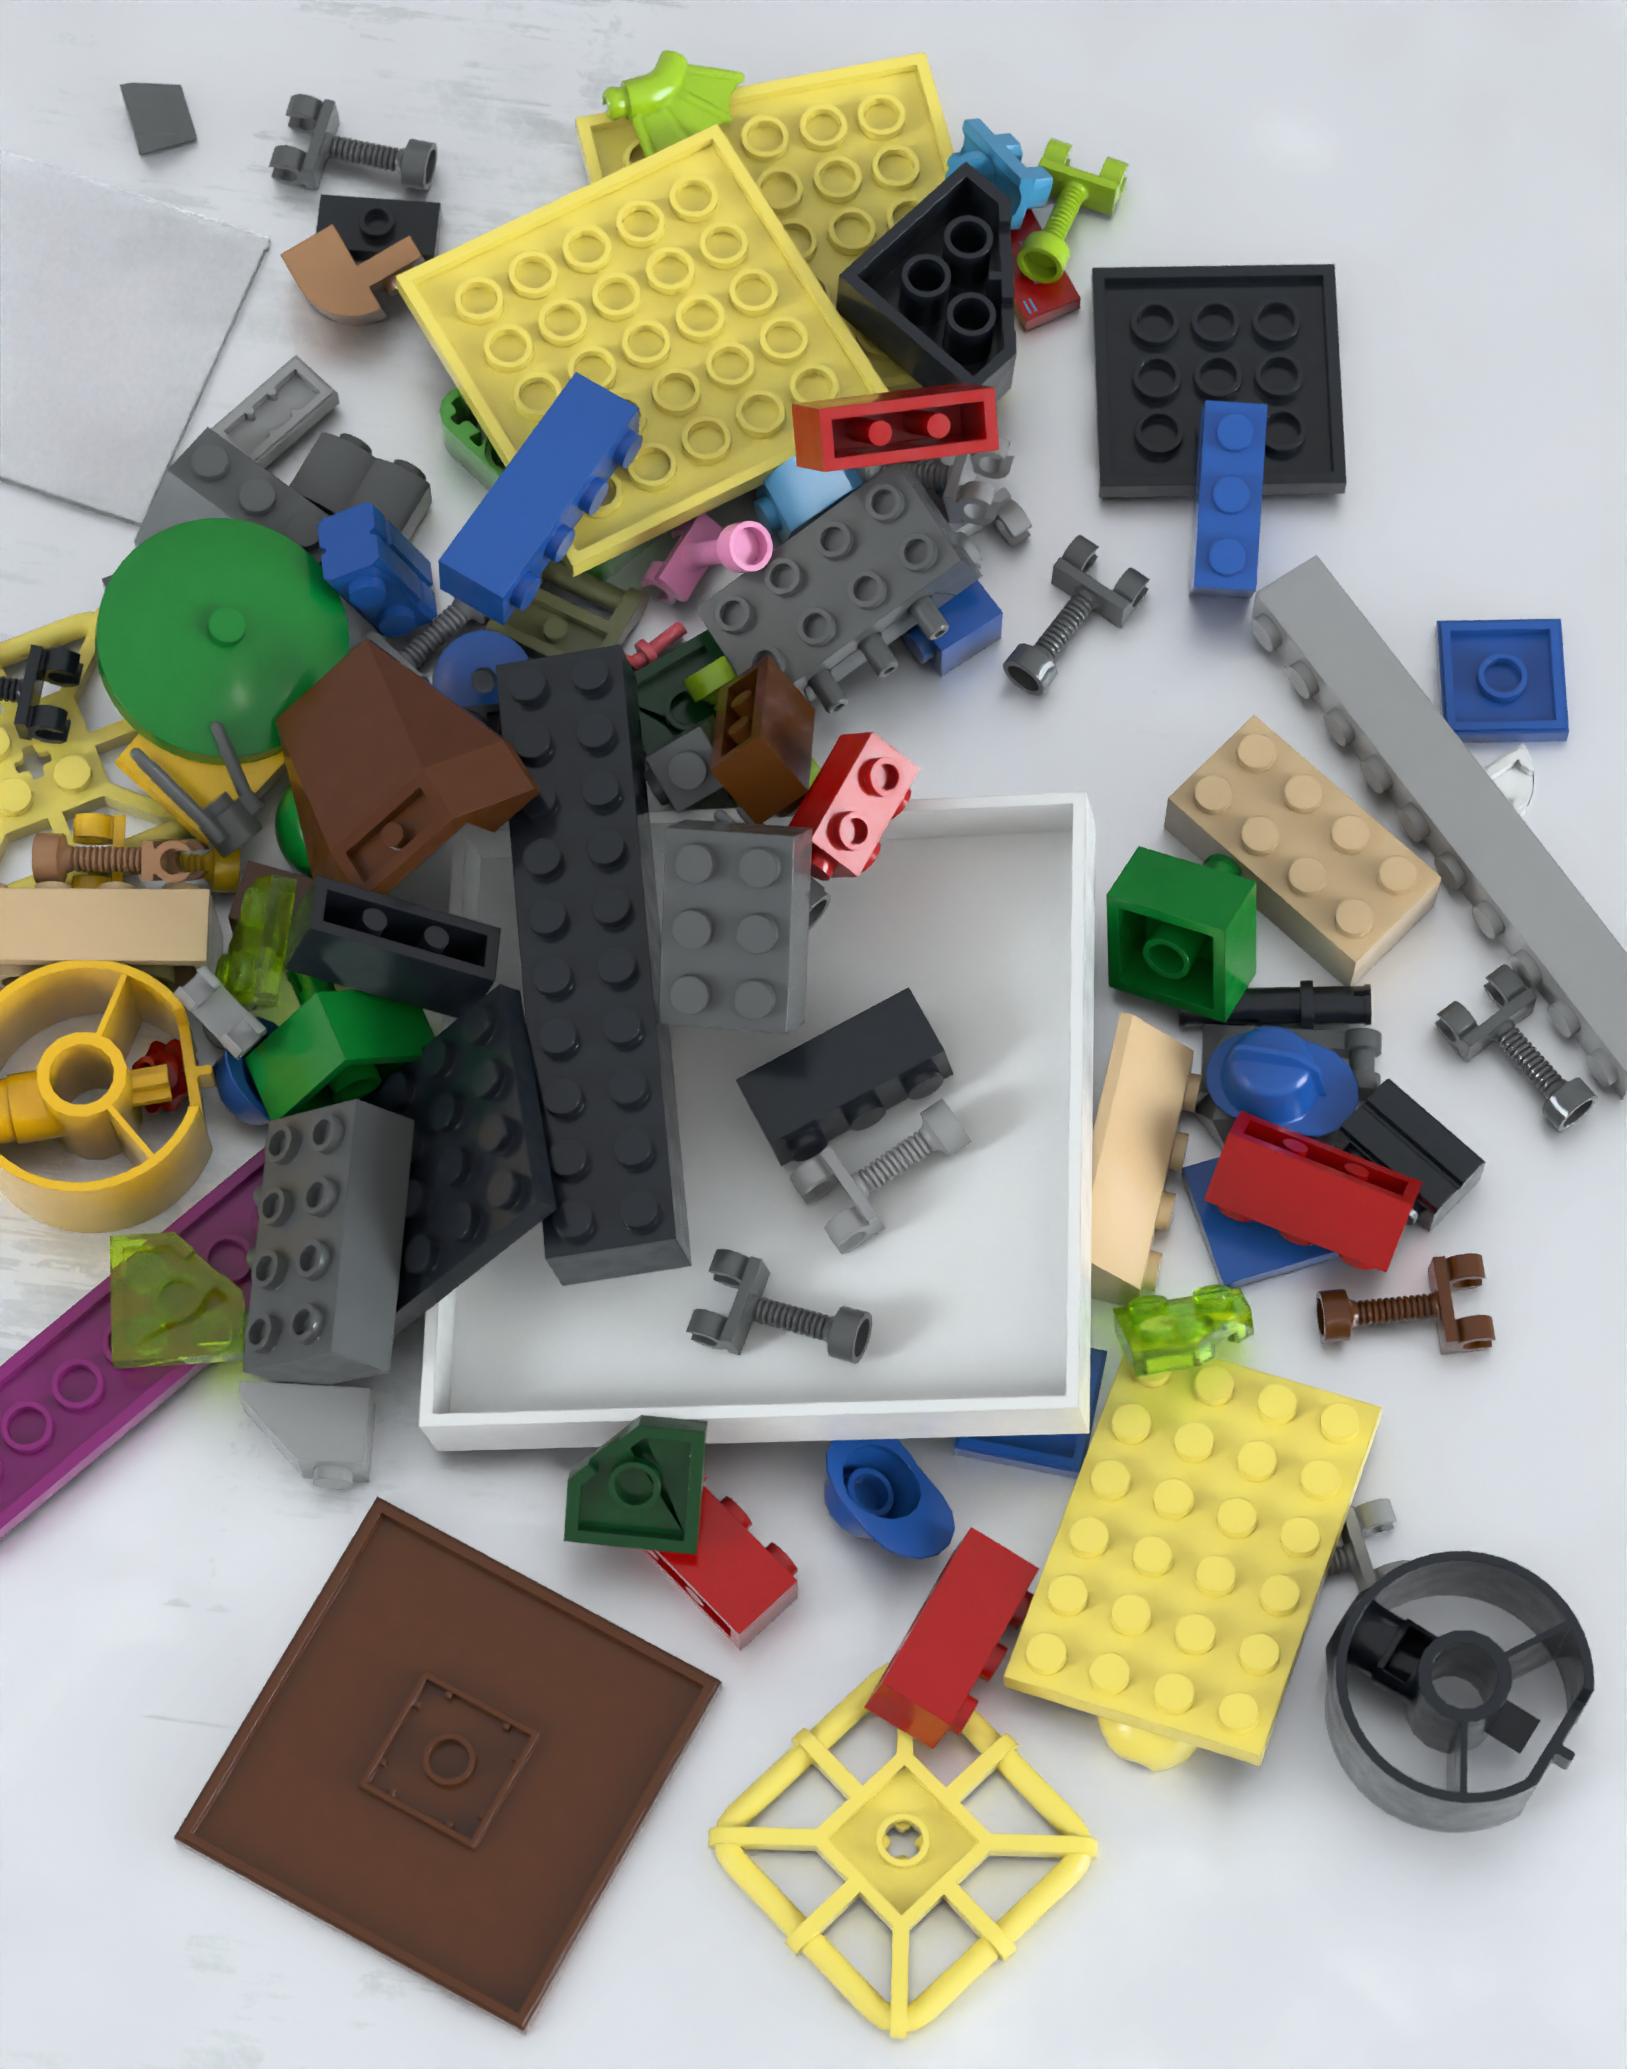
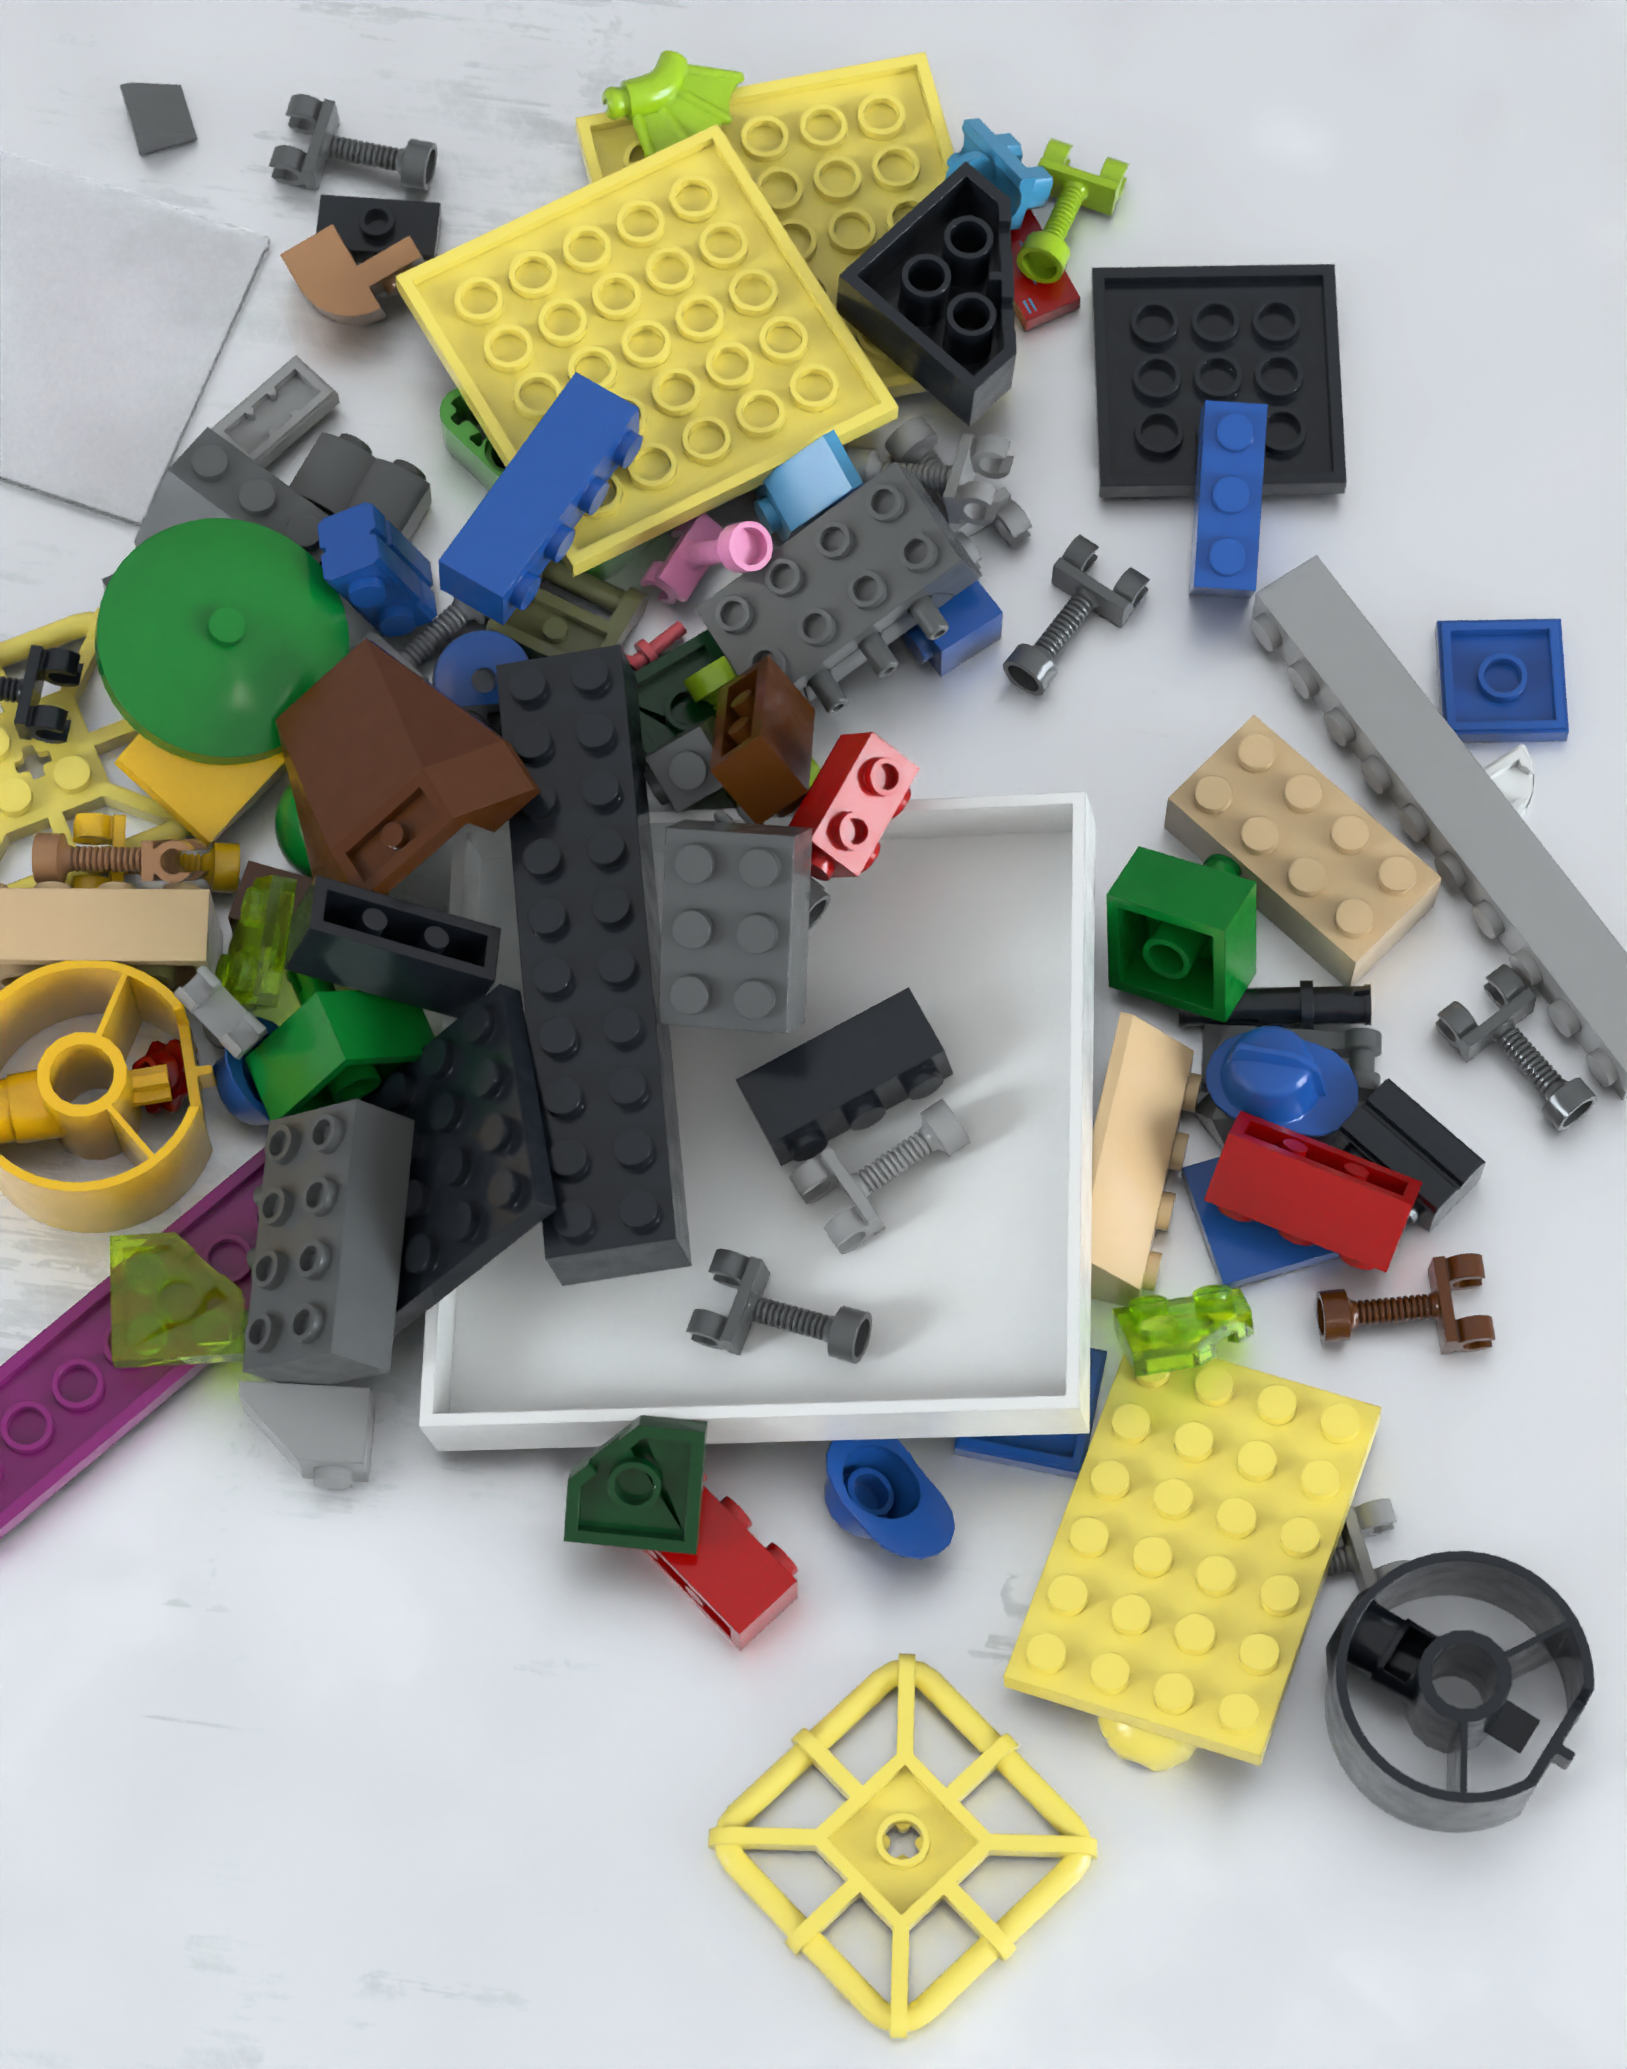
(223, 820): dark grey plant -> none
(449, 1764): reddish brown tile -> none
(895, 427): red brick -> none
(954, 1640): red brick -> none

